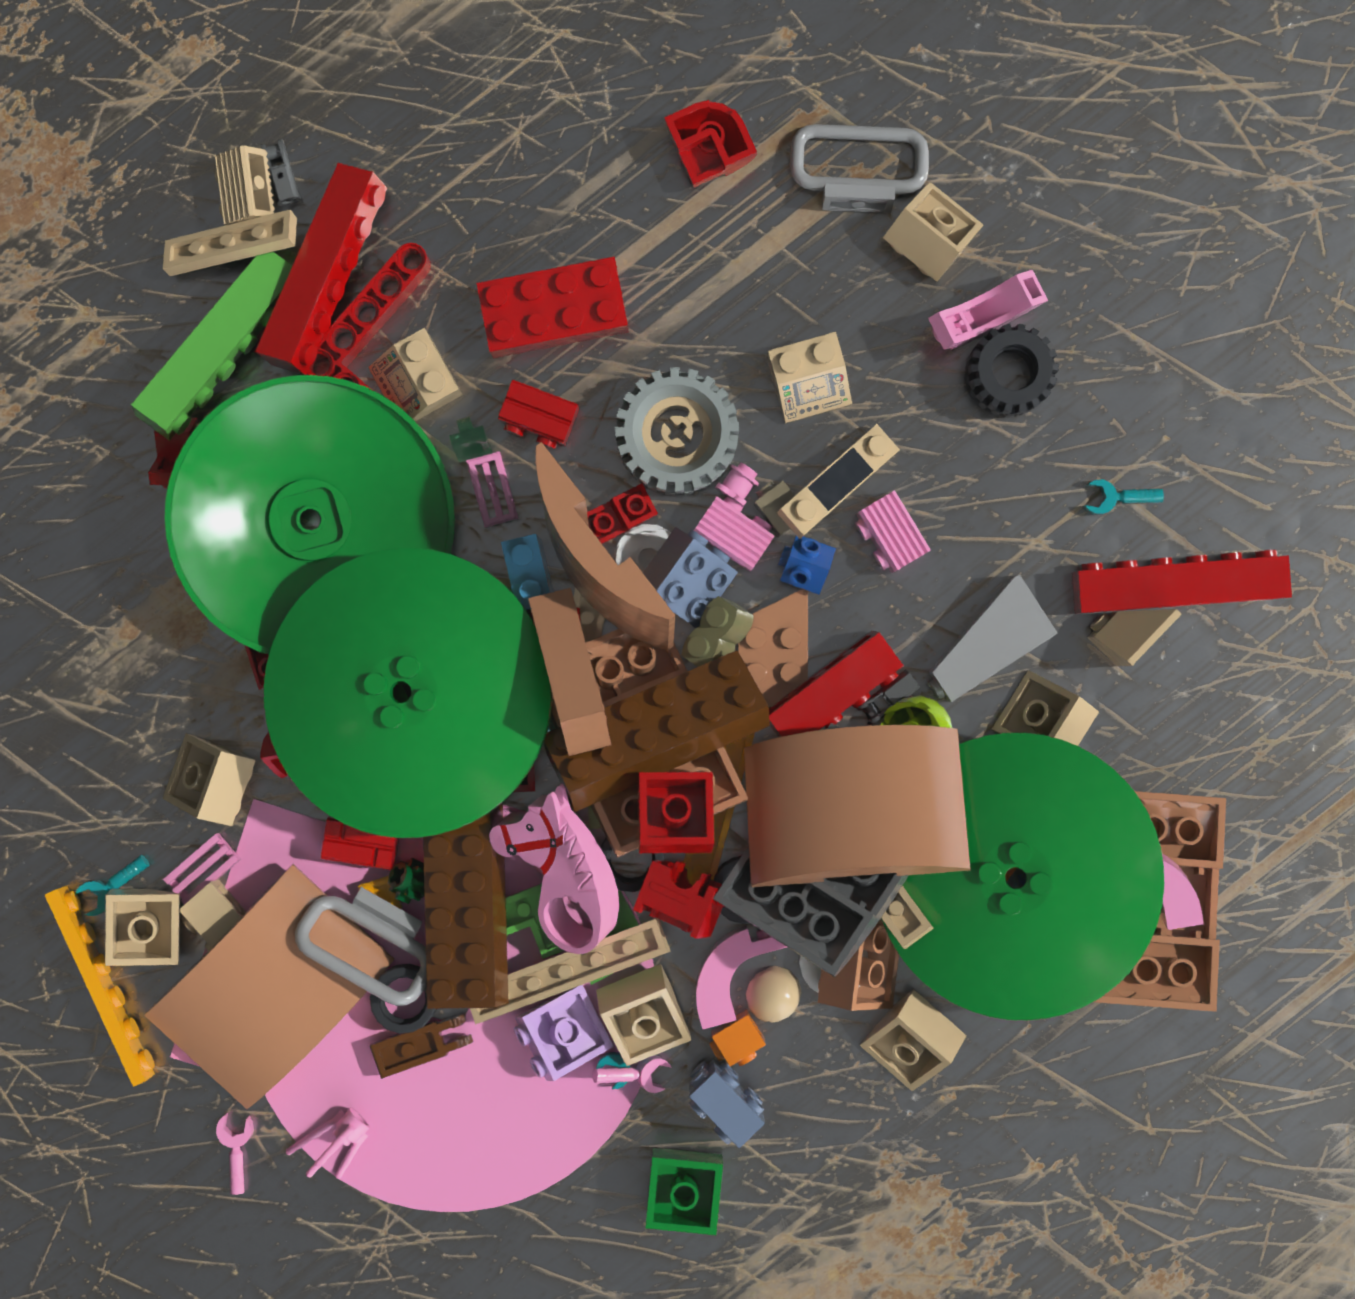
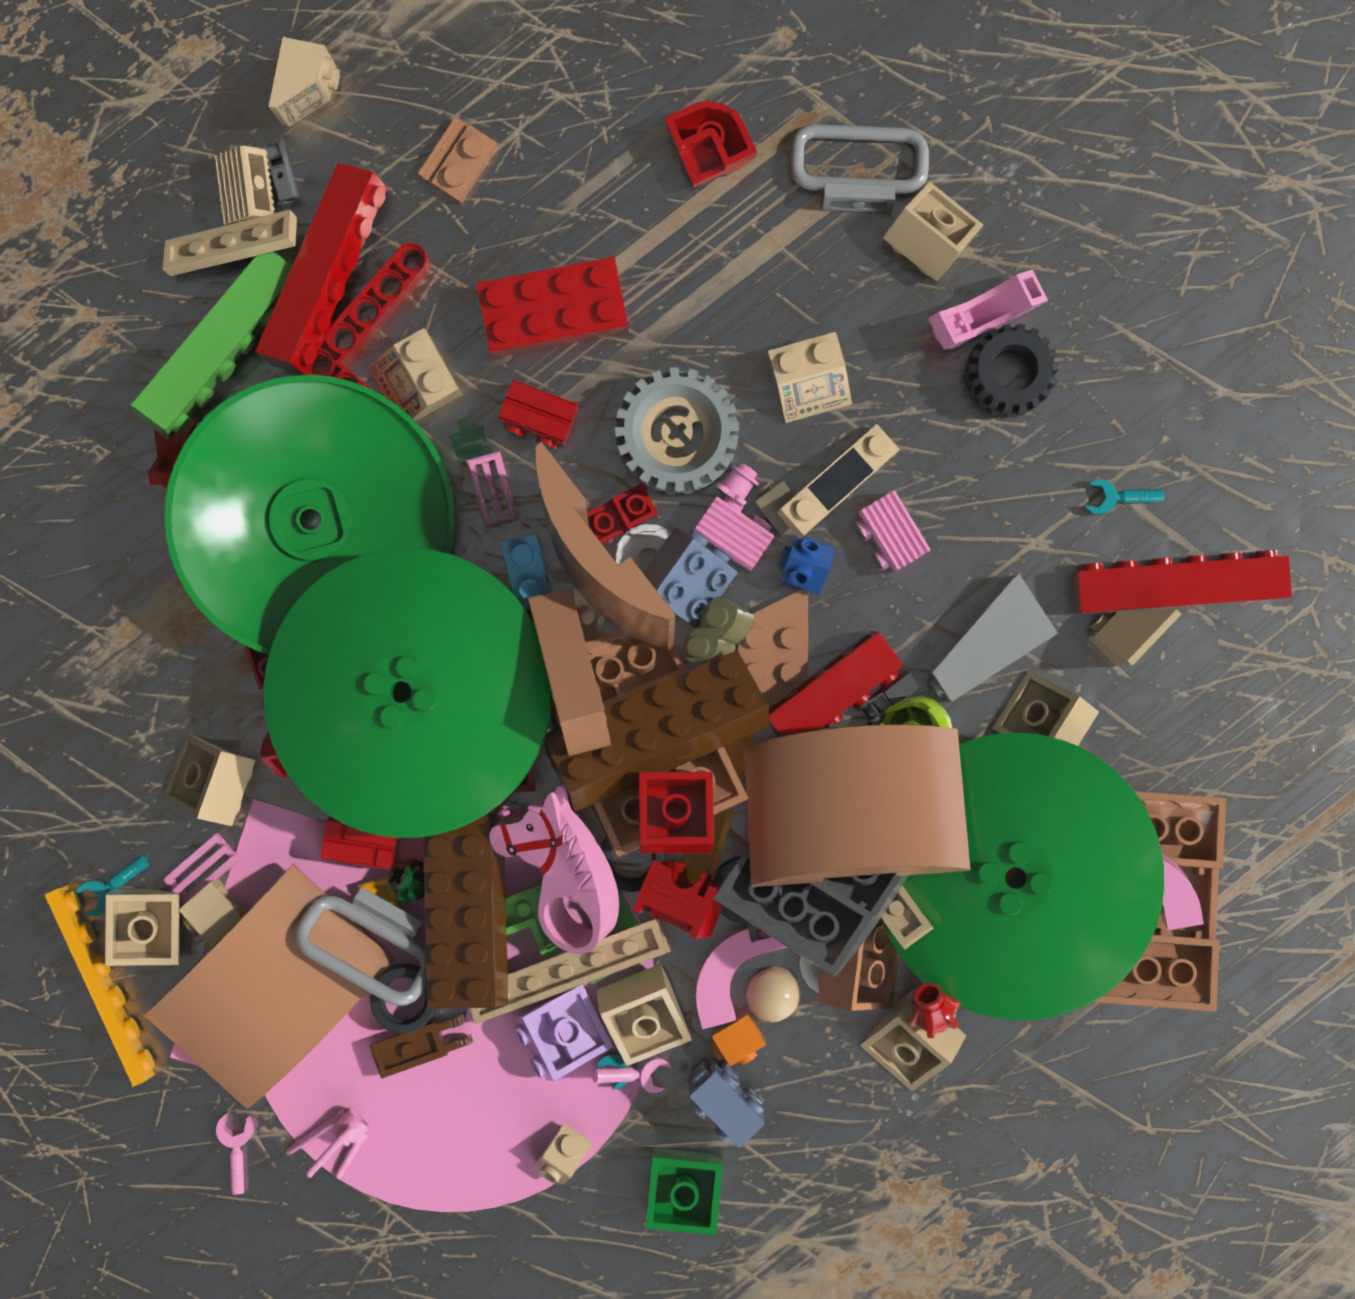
(302, 80): none -> tan slope
(458, 160): none -> nougat plate
(563, 1155): none -> tan bracket
(933, 1010): none -> red rock

